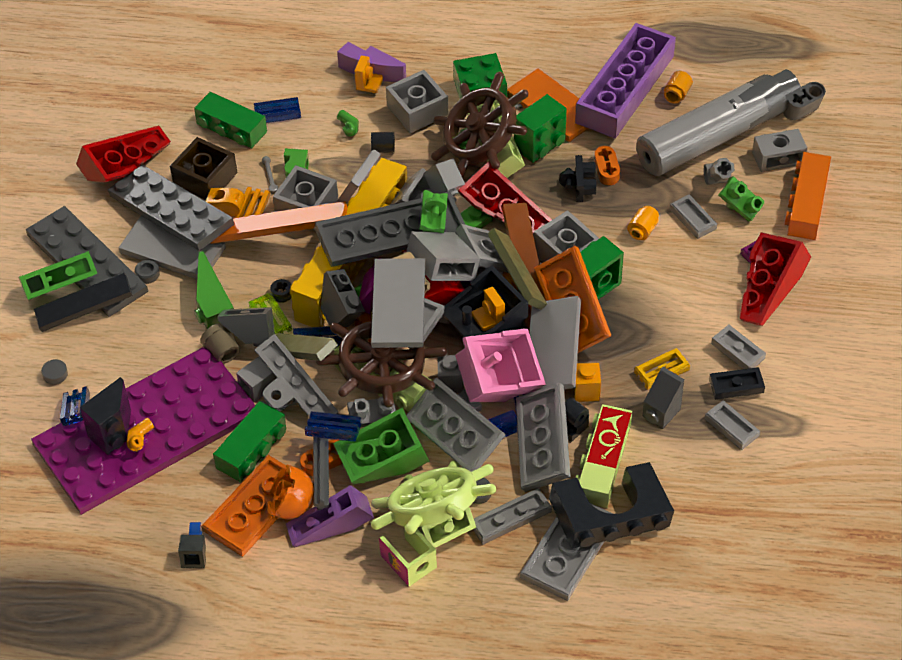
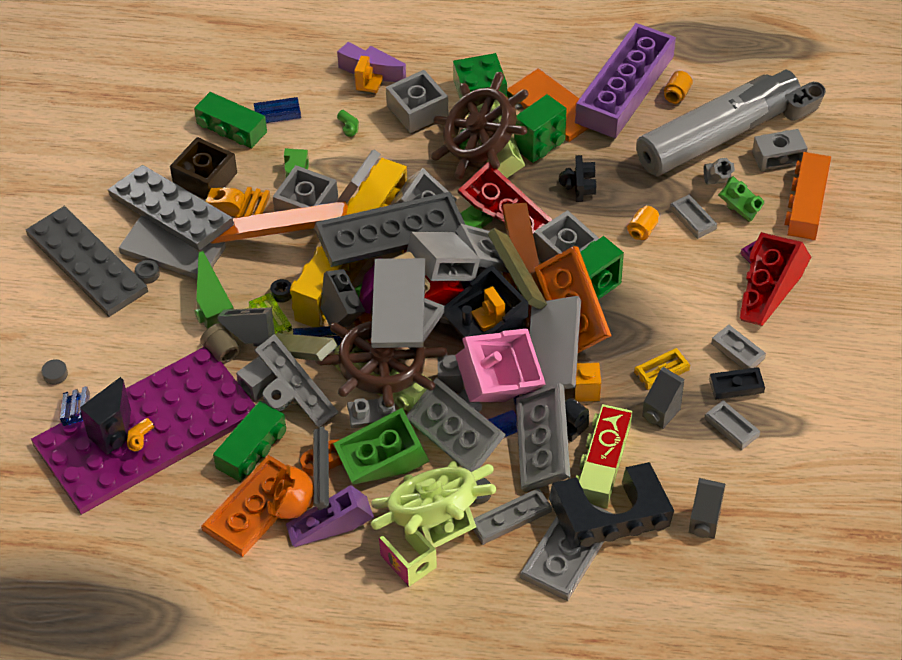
(57, 275): bright green slope -> none
(83, 302): black tile -> none
(121, 154): red wedge -> none
(192, 548): pearl dark grey piece -> none
(272, 188): light grey hinge -> none
(333, 426): clear blue tile -> none
(383, 142): black beam -> none
(433, 212): bright green hips -> none
(444, 178): light grey brick -> none
(611, 165): orange beam -> none
(706, 508): none -> dark grey slope

